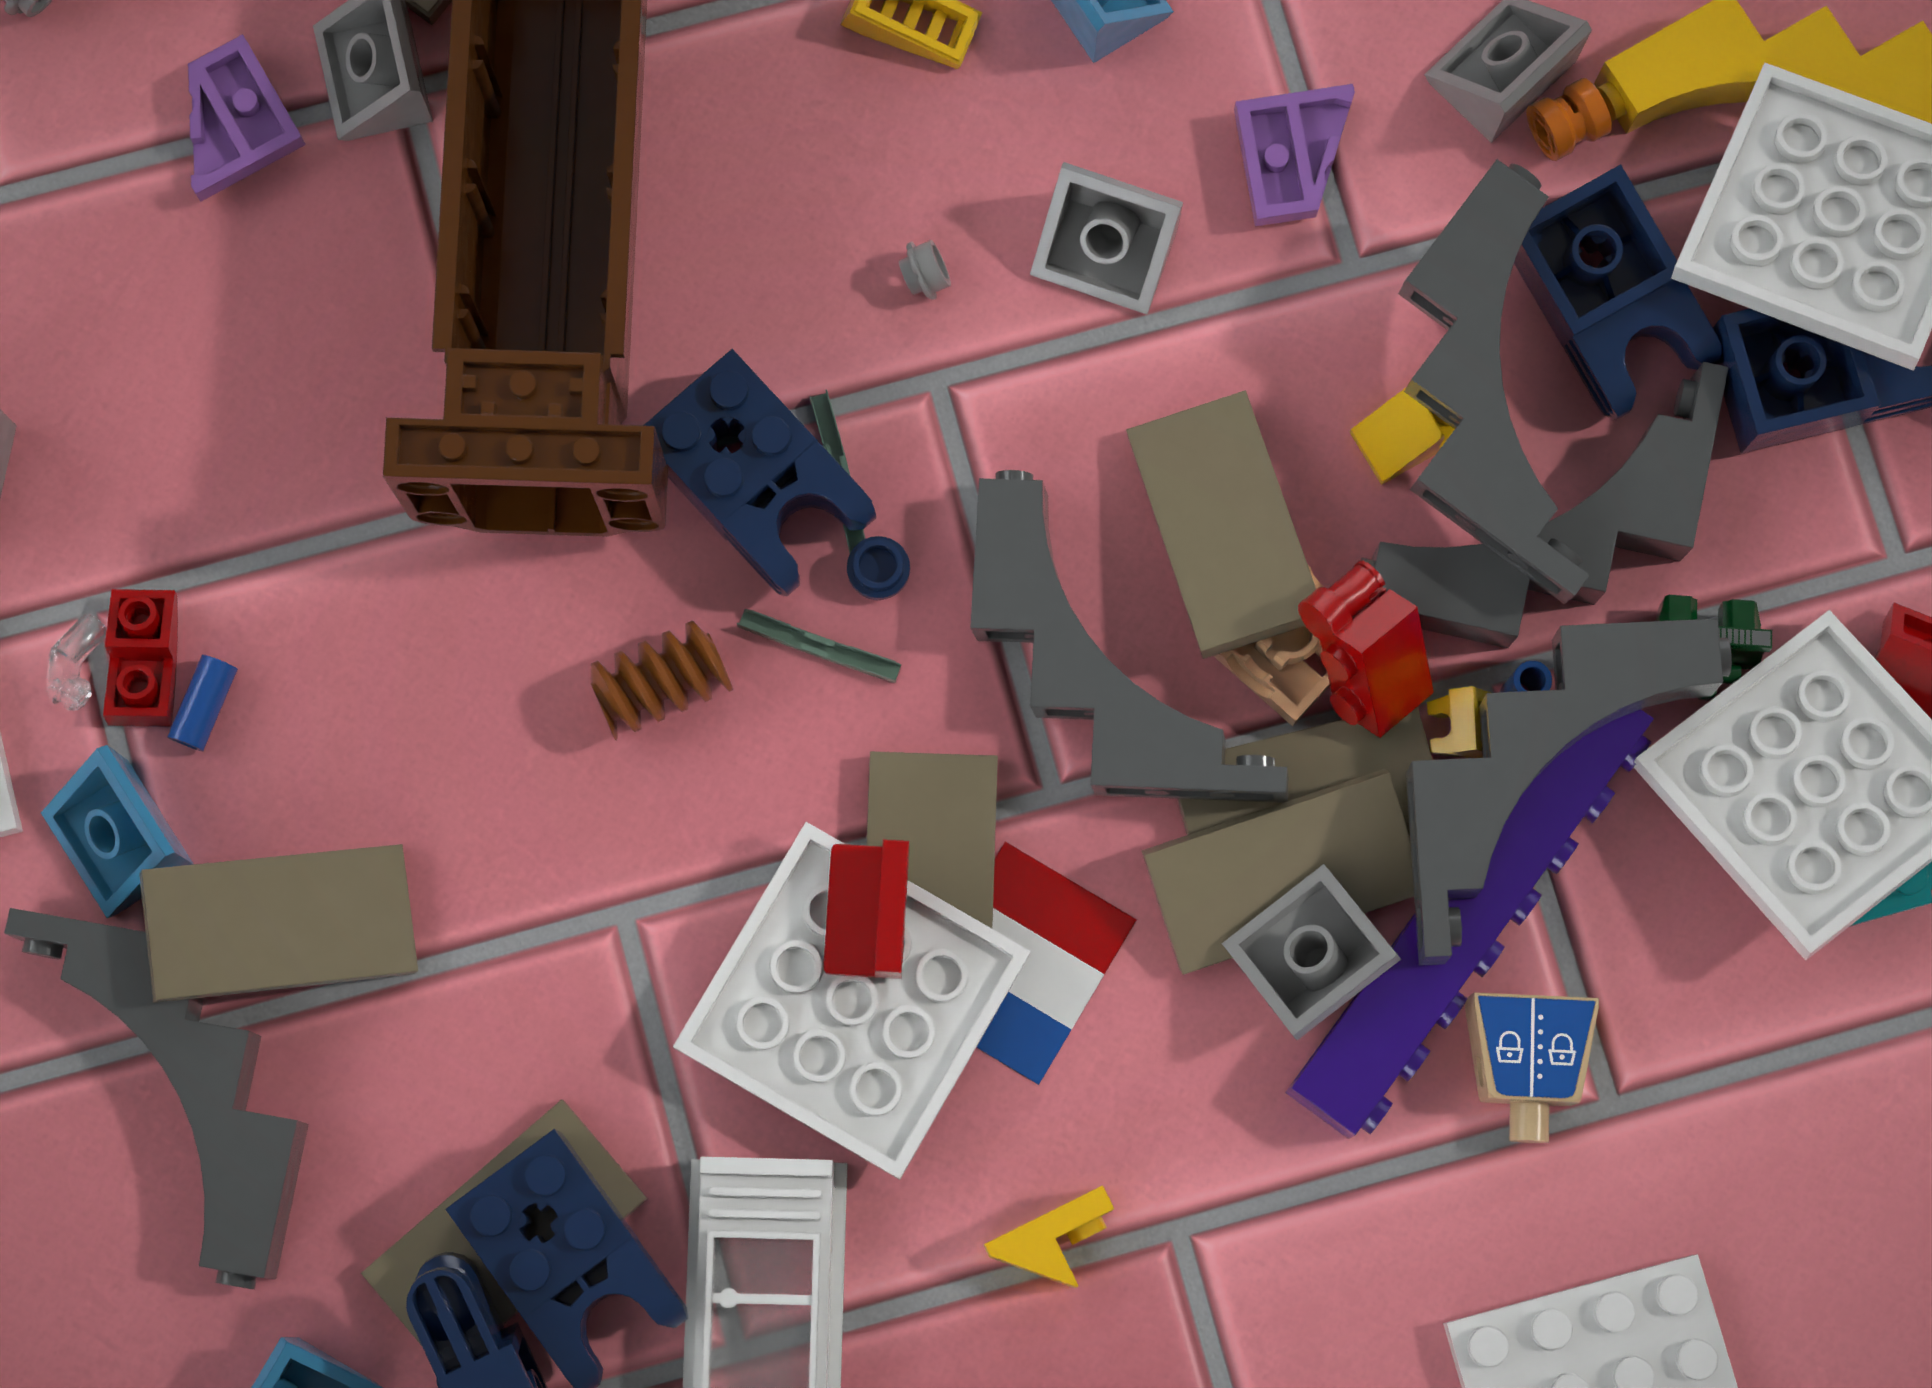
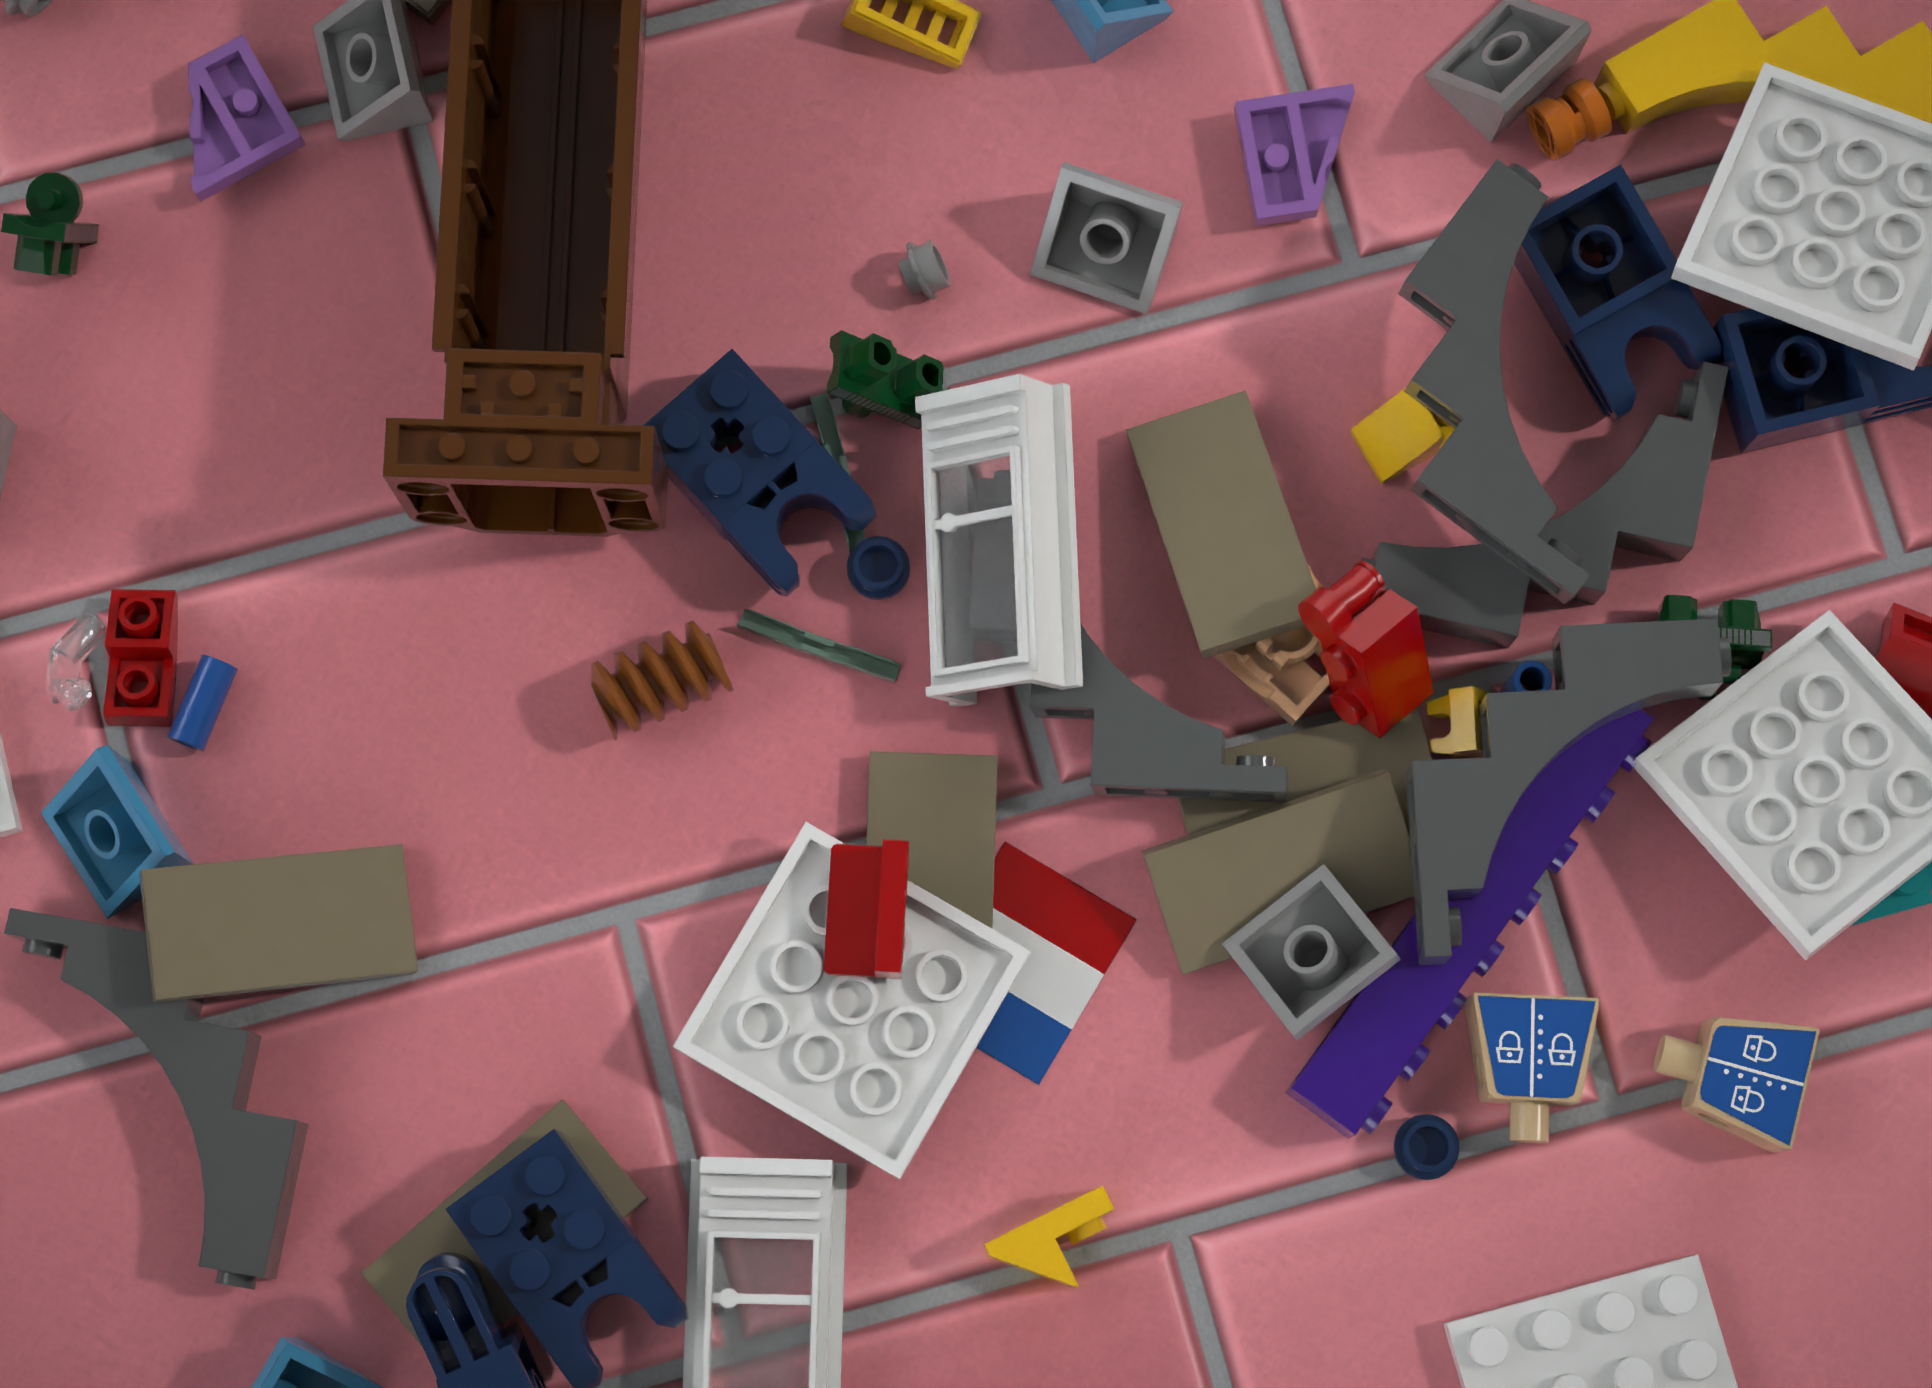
(48, 235): none -> dark green hips
(878, 379): none -> dark green hips
(1000, 538): none -> white piece
(1426, 1147): none -> dark blue plate
(1743, 1077): none -> torso

